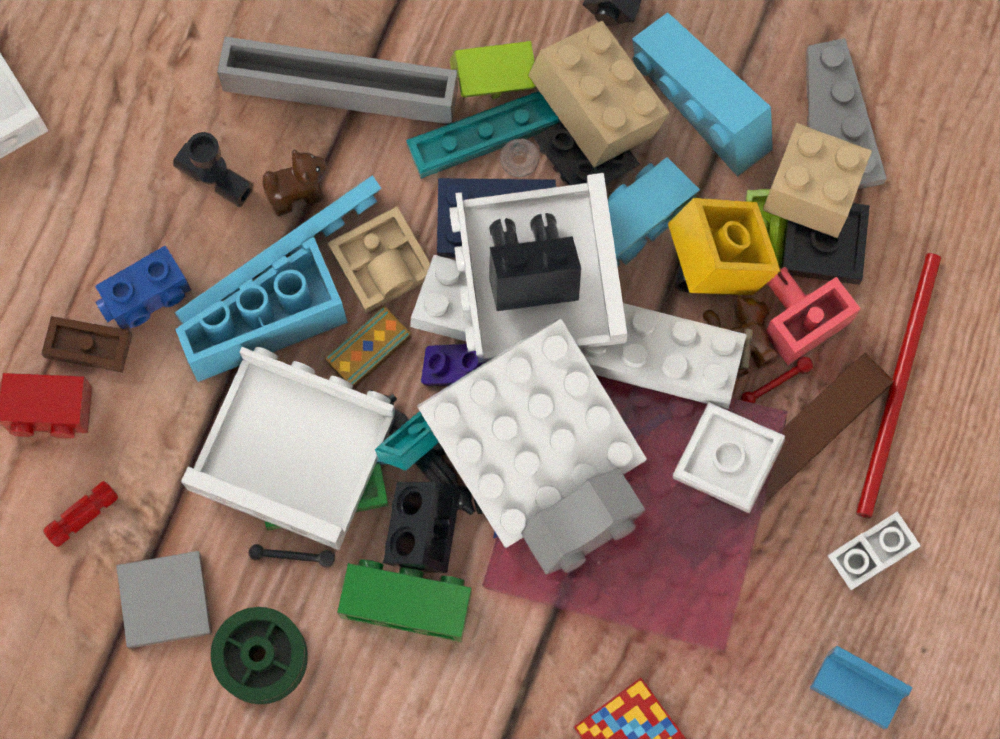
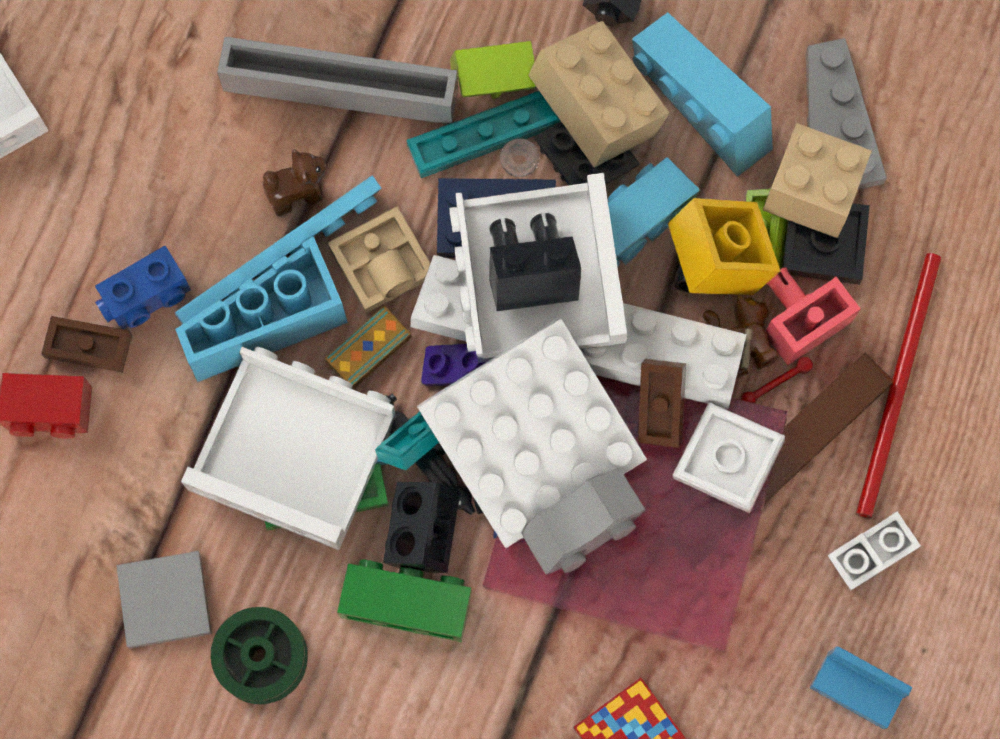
(80, 514): red axle -> none
(203, 162): black bar -> none
(325, 558): black hinge -> none
(661, 403): none -> reddish brown plate

